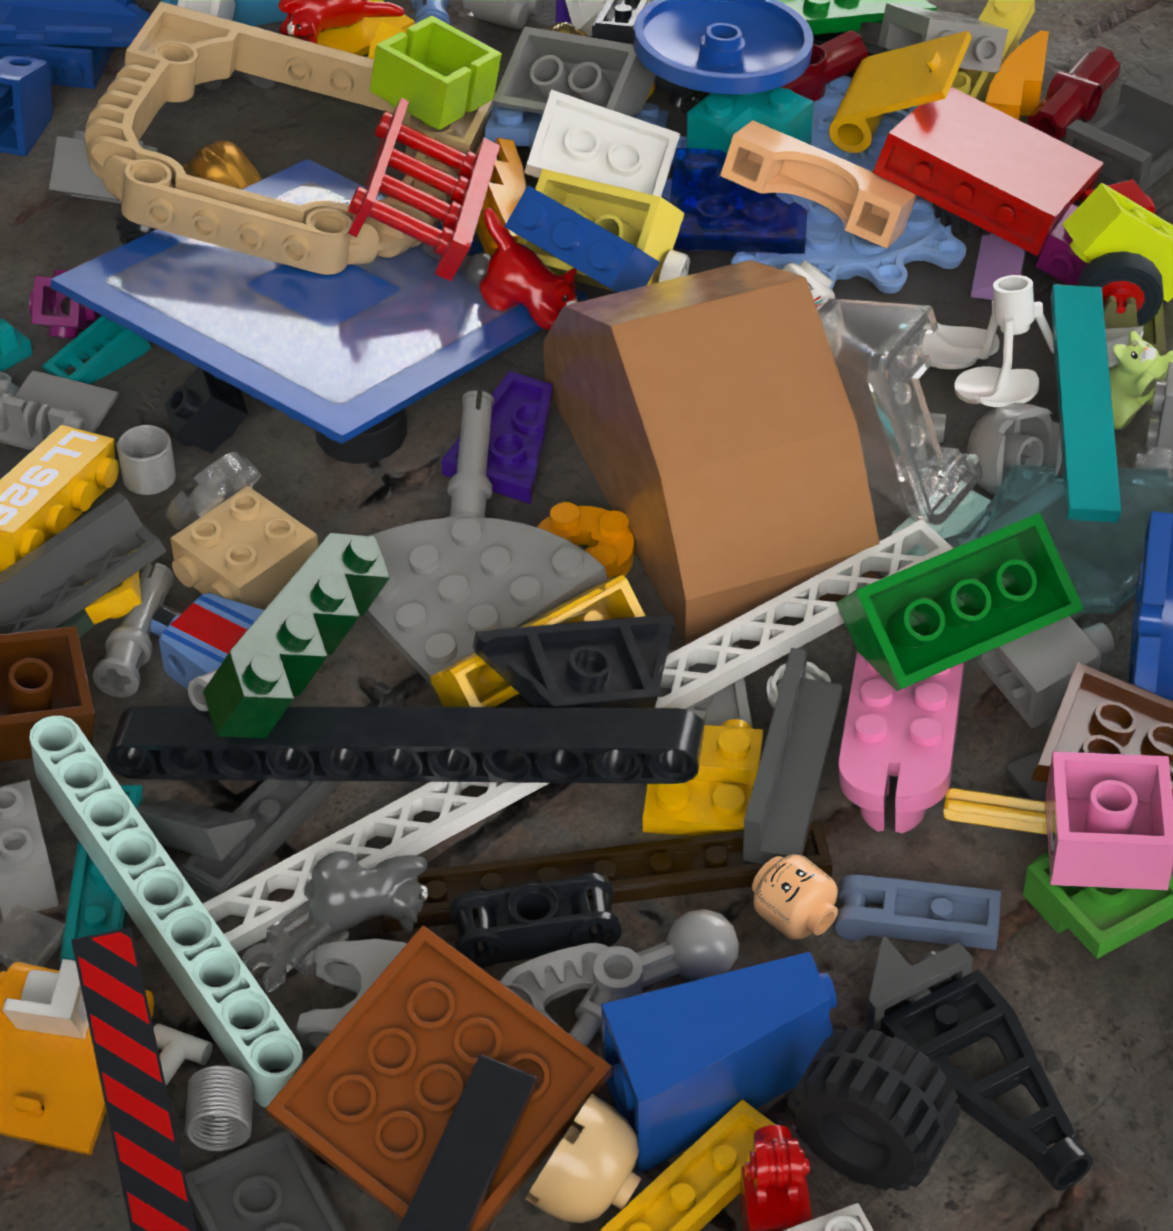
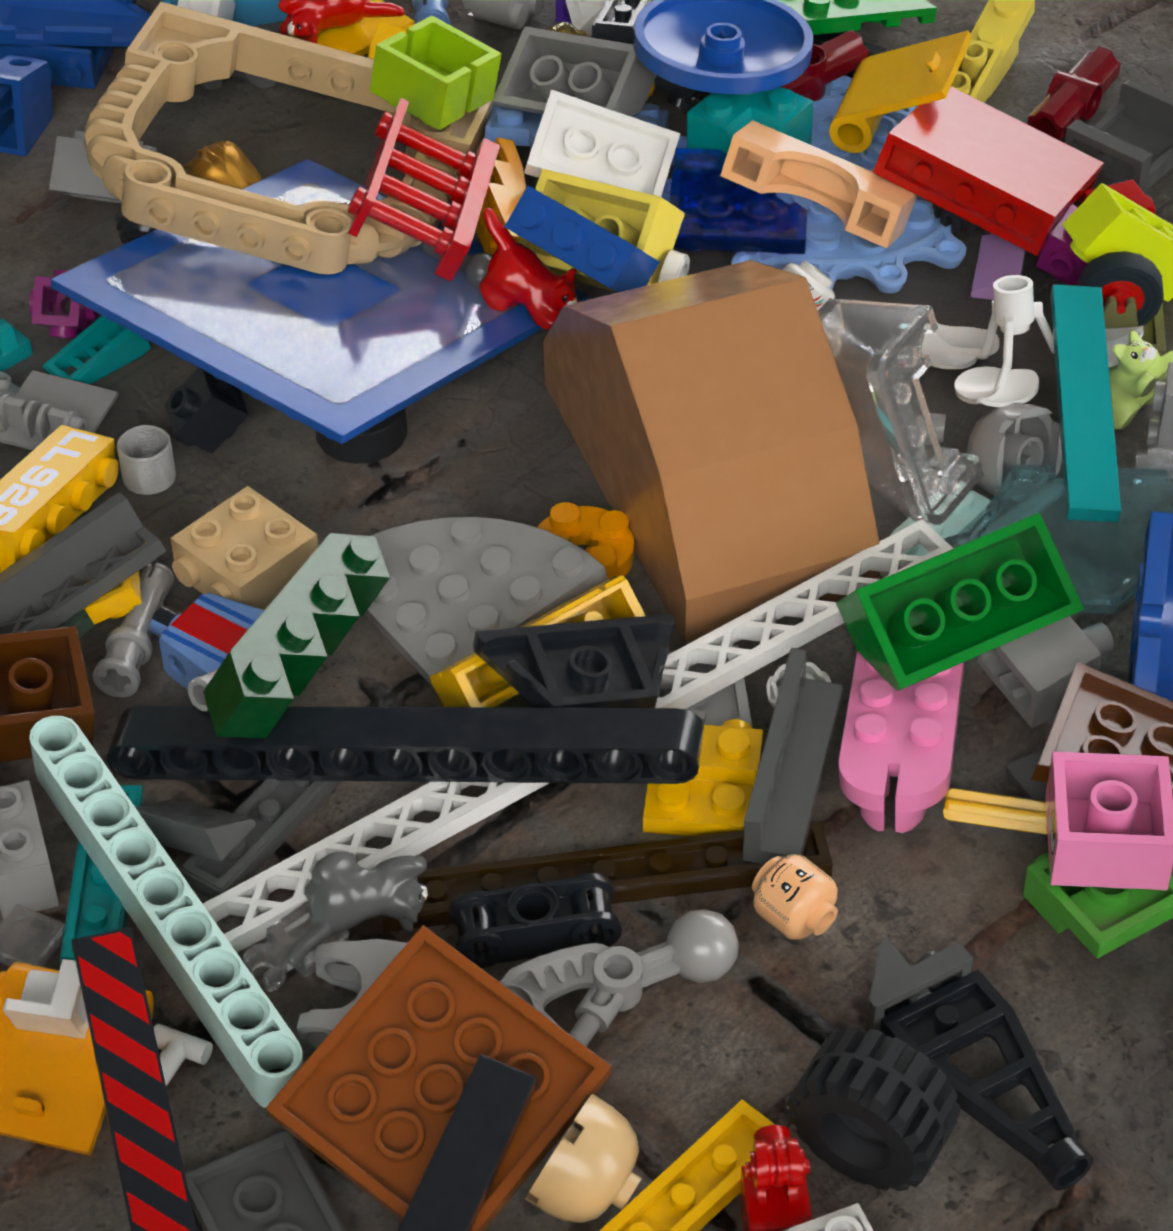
(215, 486): clear plate -> none
(219, 1108): light grey piece -> none
(470, 485): light grey pin -> none
(515, 437): dark purple wing -> none
(708, 1044): blue slope -> none
(914, 25): light grey panel -> none
(918, 911): sand blue plate -> none
(1020, 78): light orange slope -> none

